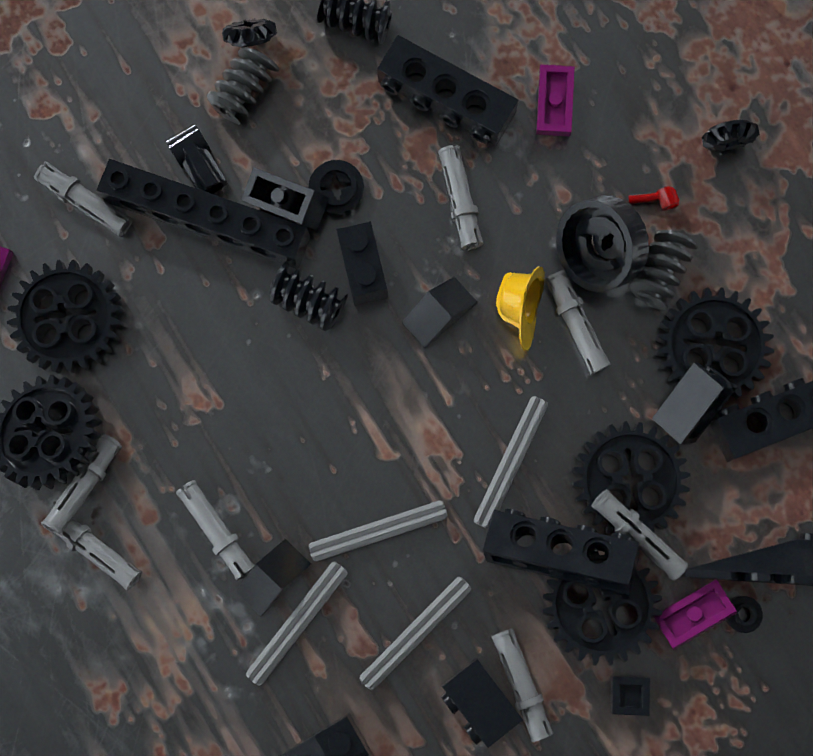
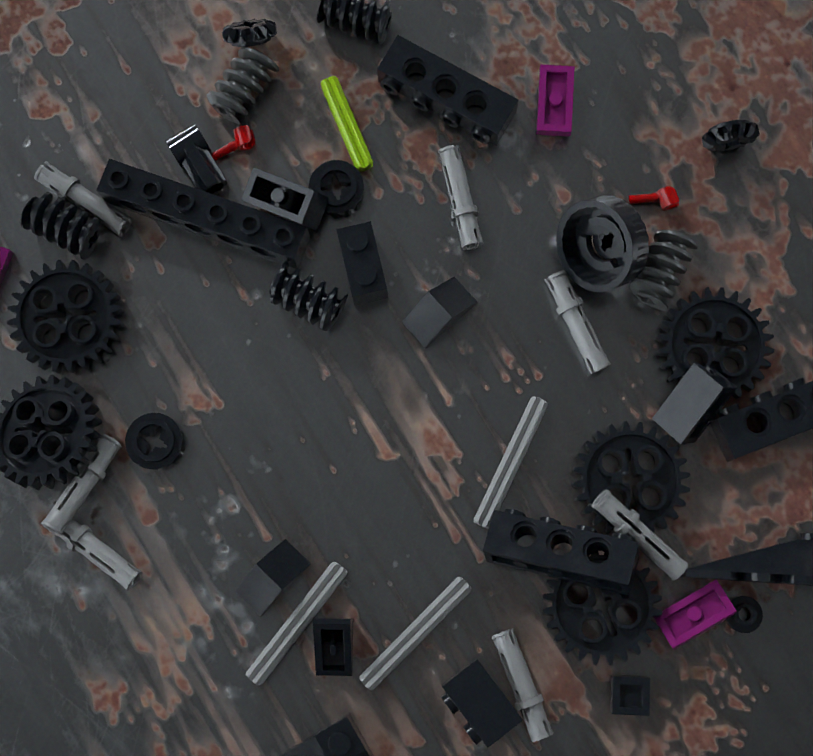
(61, 226): none -> black piece
(149, 425): none -> black gear
(224, 542): light grey pin -> none
(243, 141): none -> red hand
(333, 646): none -> black slope
(346, 123): none -> lime axle
(377, 531): light grey axle -> none
(519, 302): yellow piece -> none

